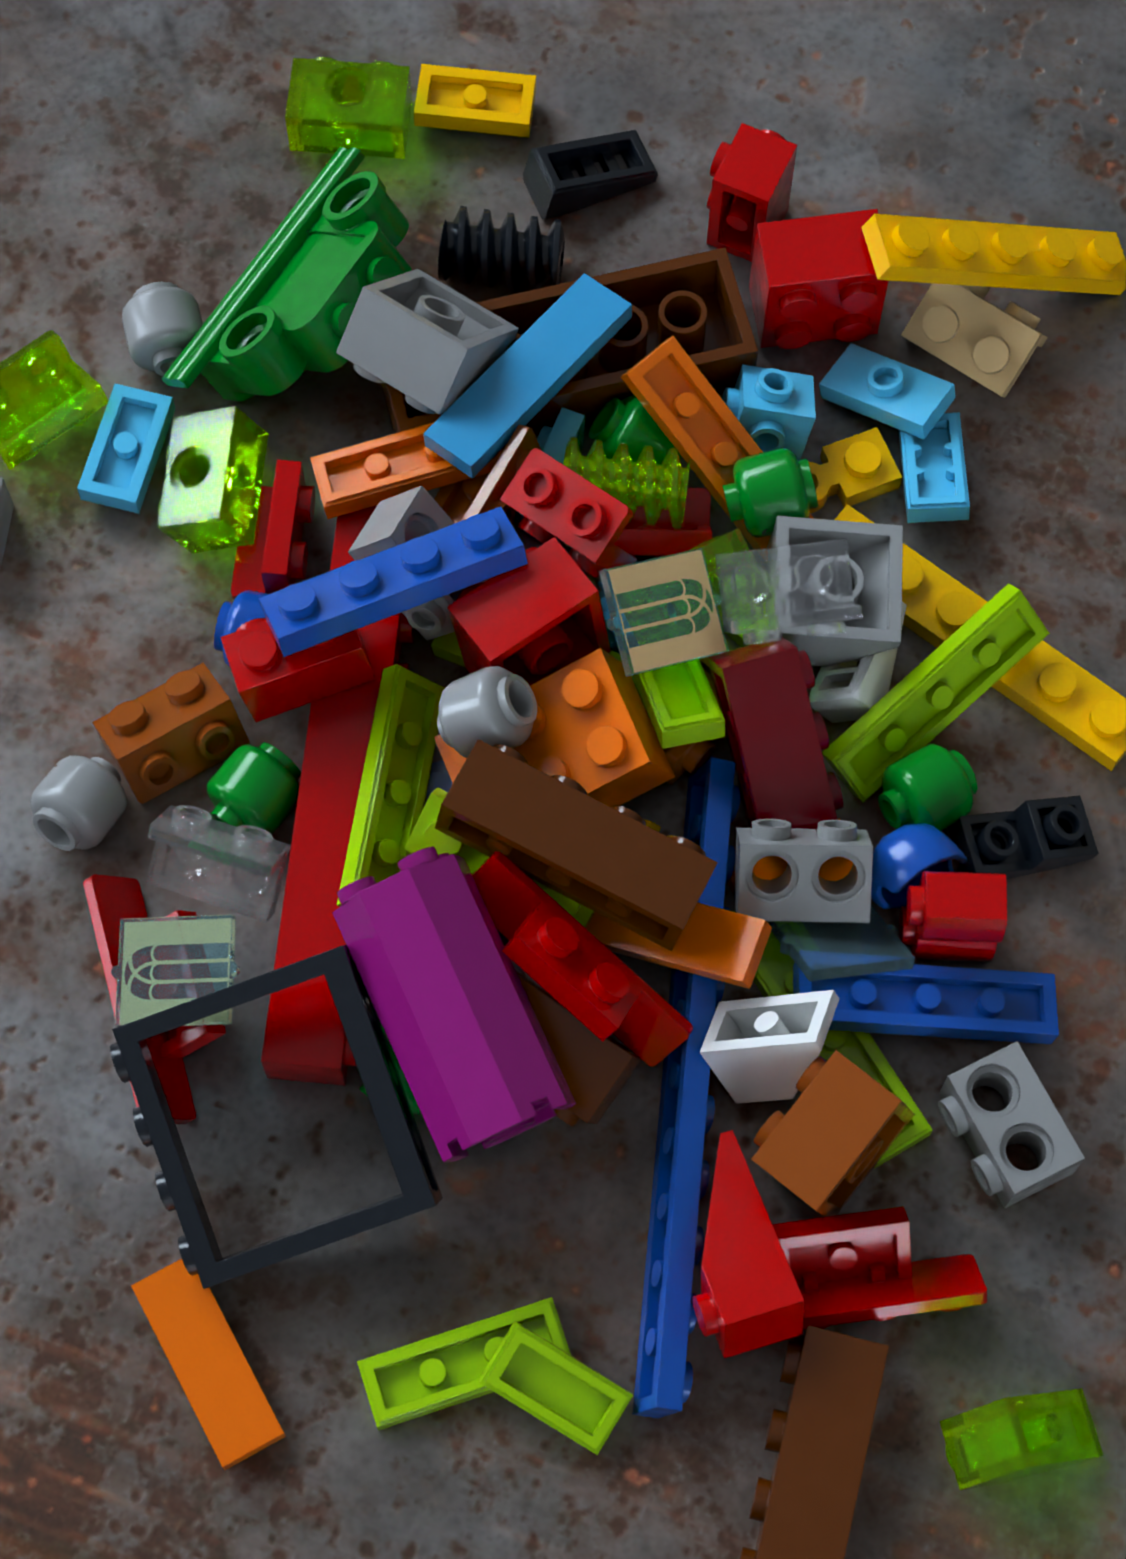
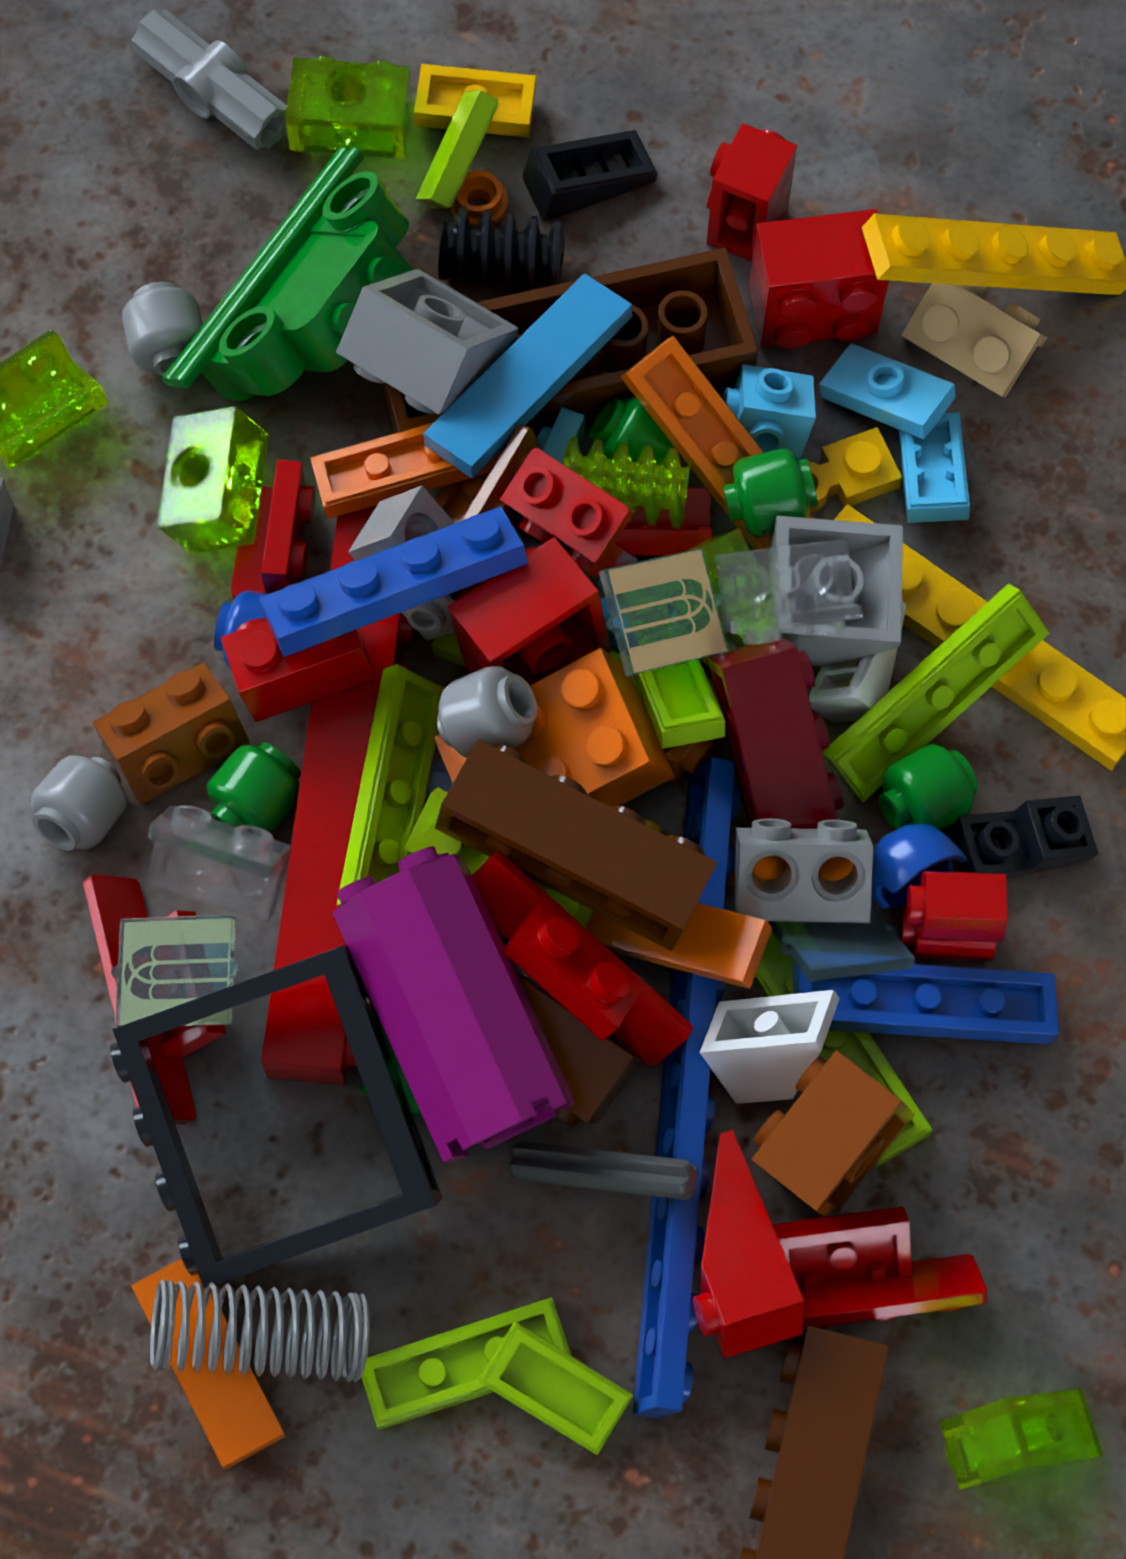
(126, 448): medium azure plate -> none
(210, 79): none -> light grey piece
(349, 1334): none -> light grey piece
(457, 149): none -> lime tile
(485, 187): none -> orange plate
(604, 1170): none -> dark grey axle
(1026, 1120): light grey brick -> none

